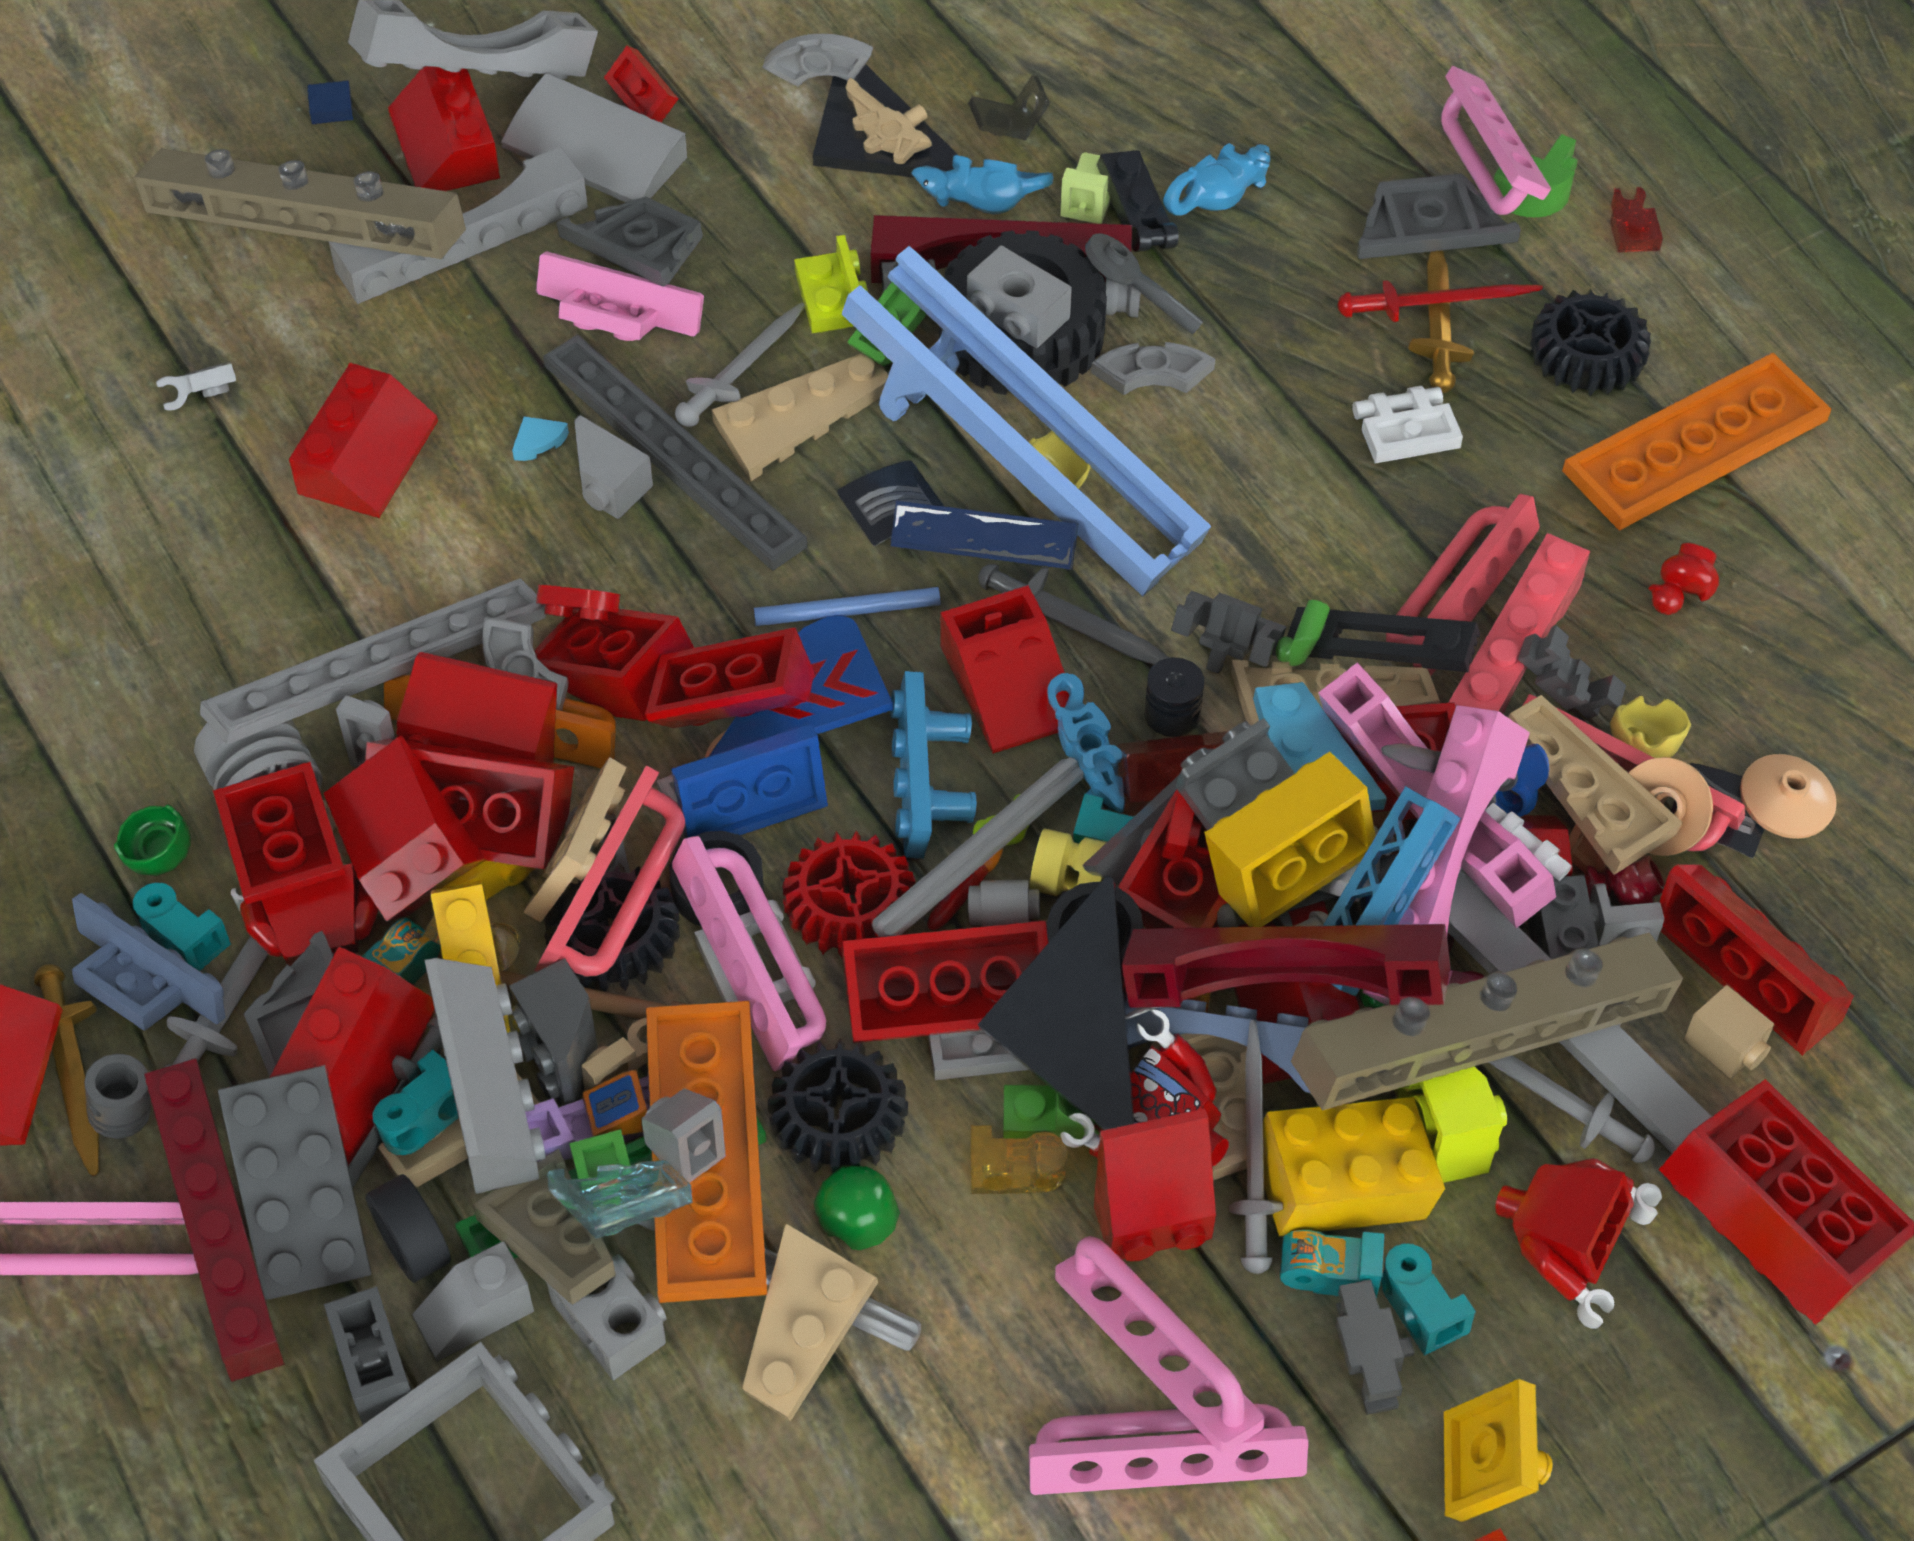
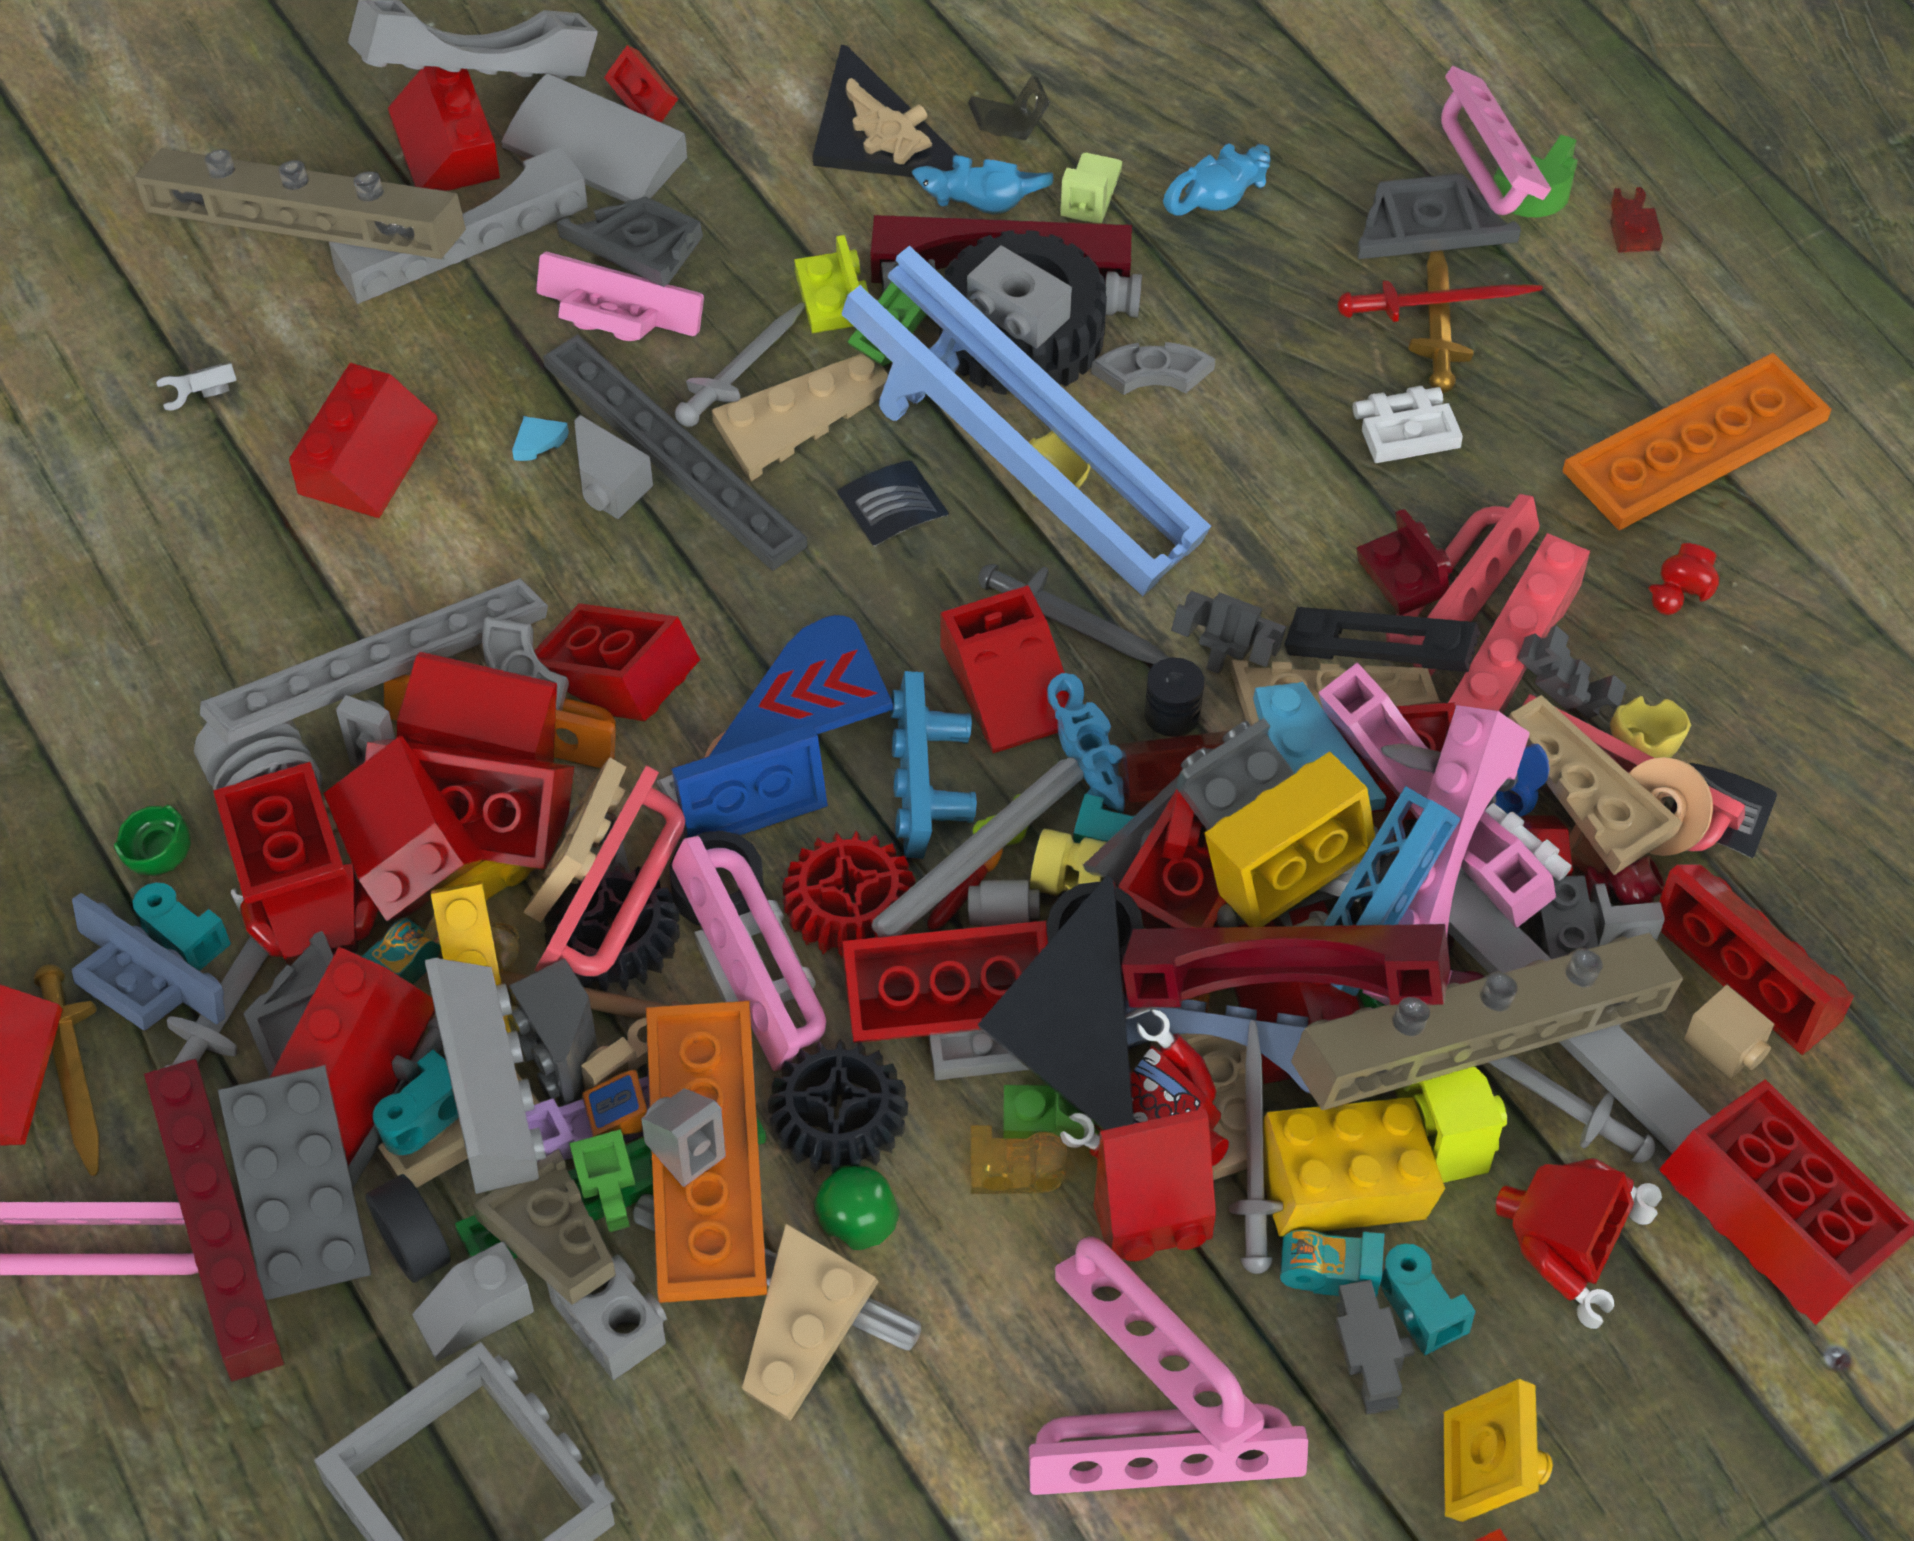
(117, 1096): dark grey piece -> none
(330, 102): dark blue tile -> none
(367, 1352): dark grey brick -> none
(591, 603): red plate -> none
(621, 1195): clear light blue wing -> none
(730, 679): red slope -> none
(817, 56): light grey tile -> none
(847, 606): medium blue bar -> none
(984, 534): dark blue tile -> none
(1122, 267): dark grey piece -> none
(1137, 200): black plate -> none
(1307, 634): bright green arm -> none
(1406, 565): none -> dark red bracket
(1589, 352): black gear -> none
(1778, 807): light nougat dish -> none

